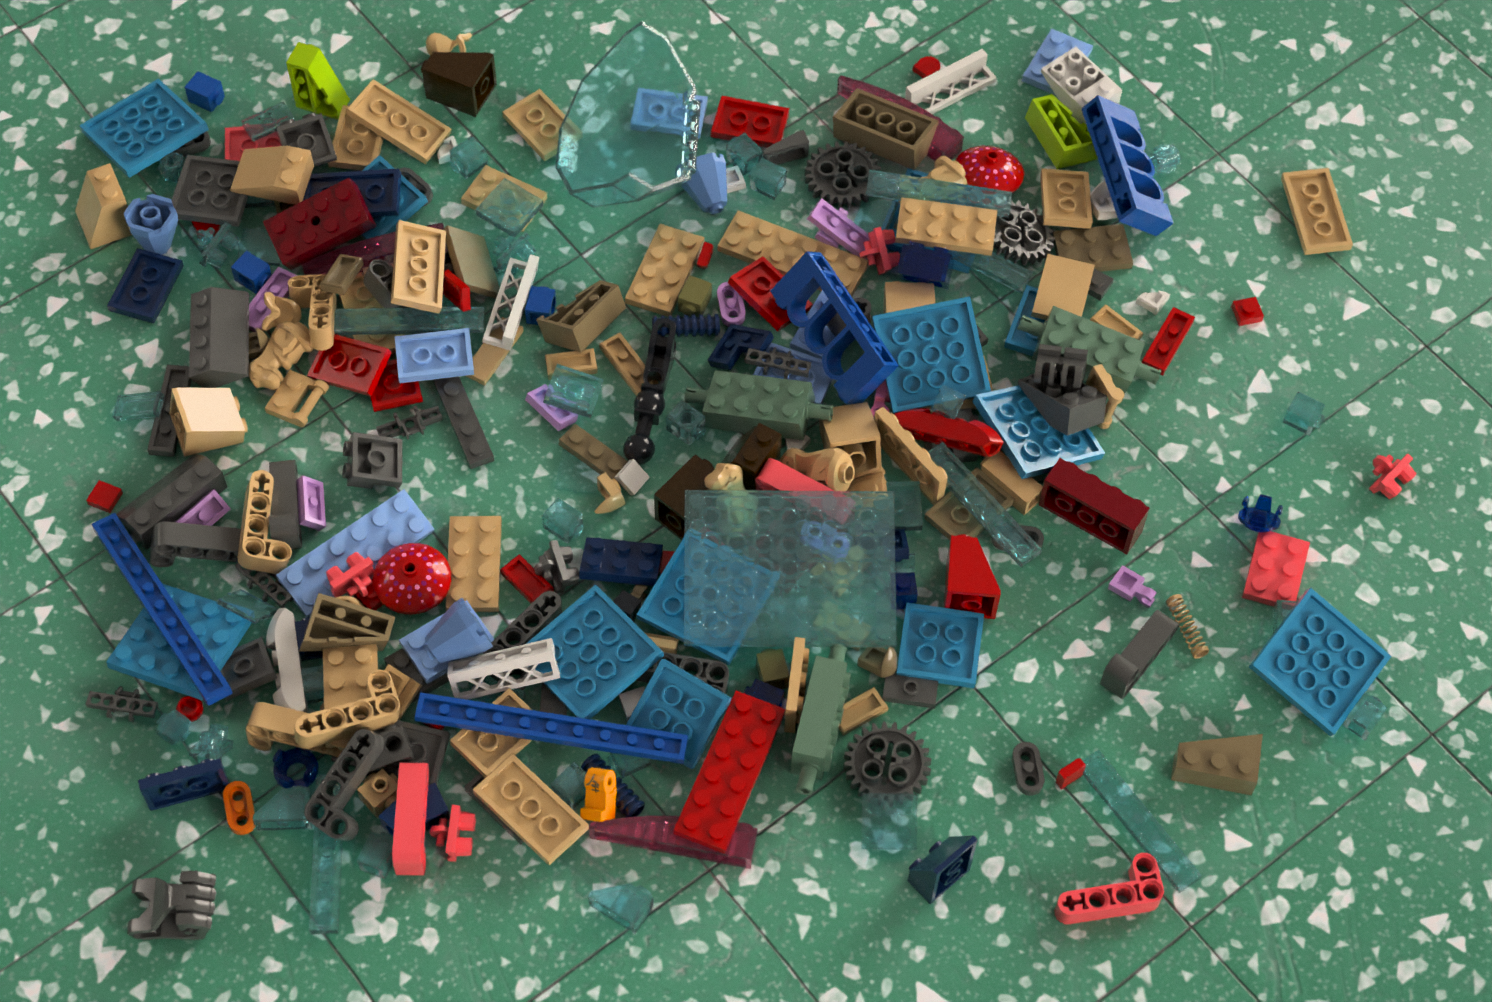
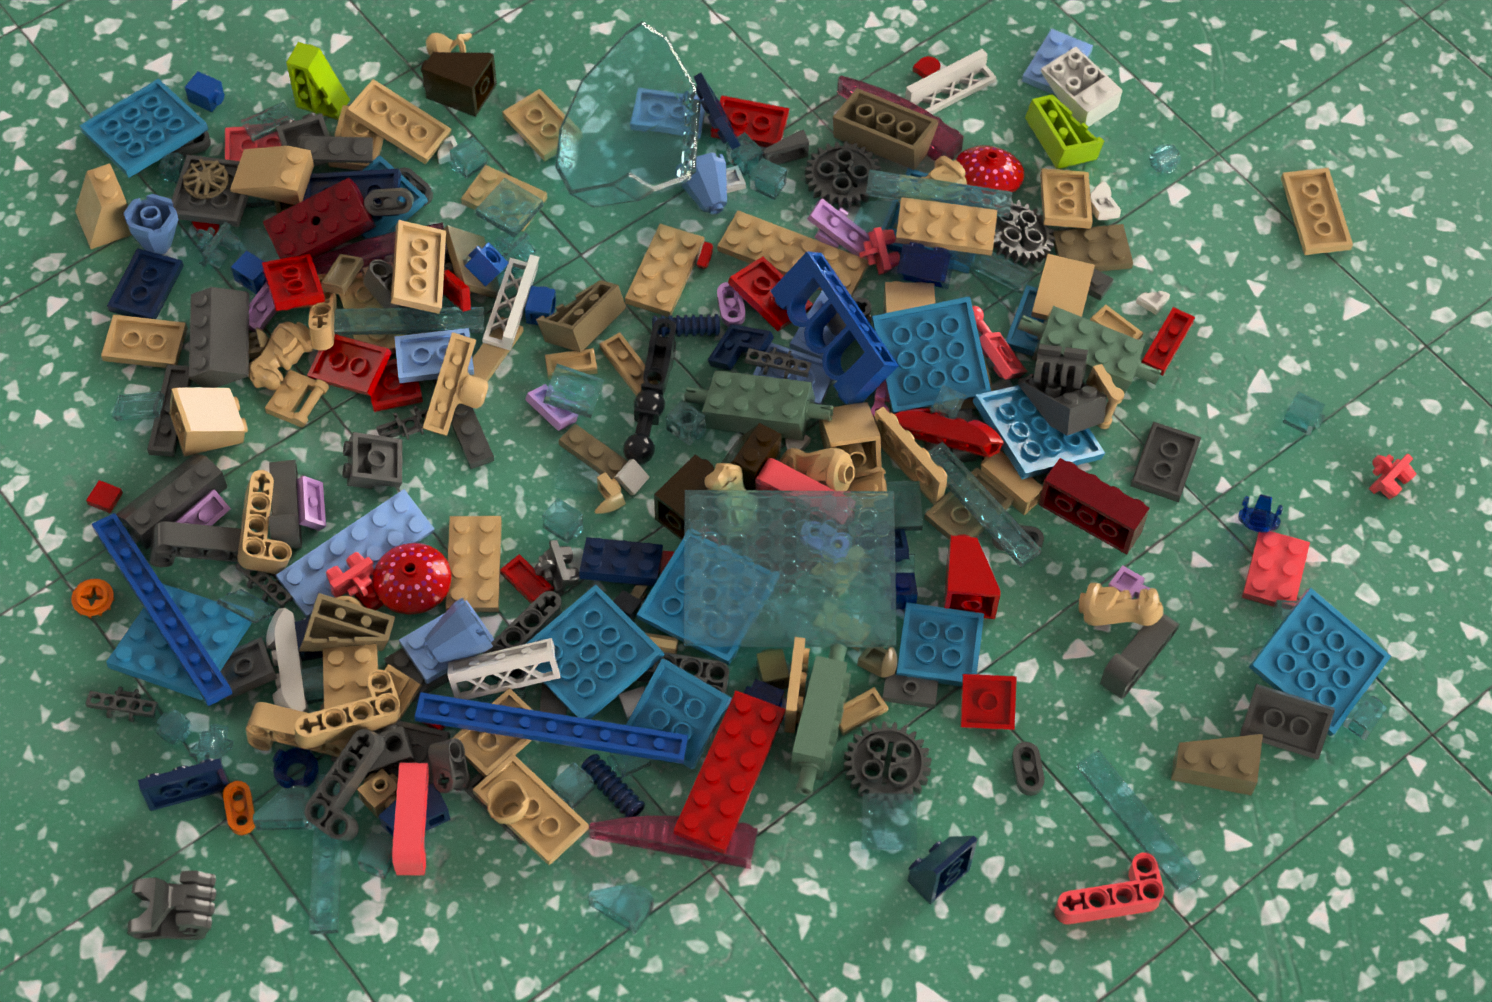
(86, 591): none -> orange gear
(144, 341): none -> tan plate
(190, 707): red plate -> none
(205, 179): none -> dark tan wheel
(281, 311): tan piece -> none
(293, 282): none -> red plate
(339, 149): none -> dark grey plate
(390, 202): none -> dark grey plate
(449, 762): none -> dark grey piece
(454, 385): none -> tan plate
(455, 844): coral hips -> none
(486, 263): none -> blue brick
(507, 801): none -> tan hair
(600, 795): light orange leg -> none
(694, 296): olive brick -> none
(717, 114): none -> dark blue plate
(988, 701): none -> red plate
(997, 349): none -> coral plate
(1070, 773): red tile -> none
(1110, 606): none -> tan animal
(1126, 166): blue fence -> none
(1165, 461): none -> dark grey tile
(1200, 650): tan piece -> none
(1247, 311): red plate -> none
(1288, 721): none -> dark grey plate

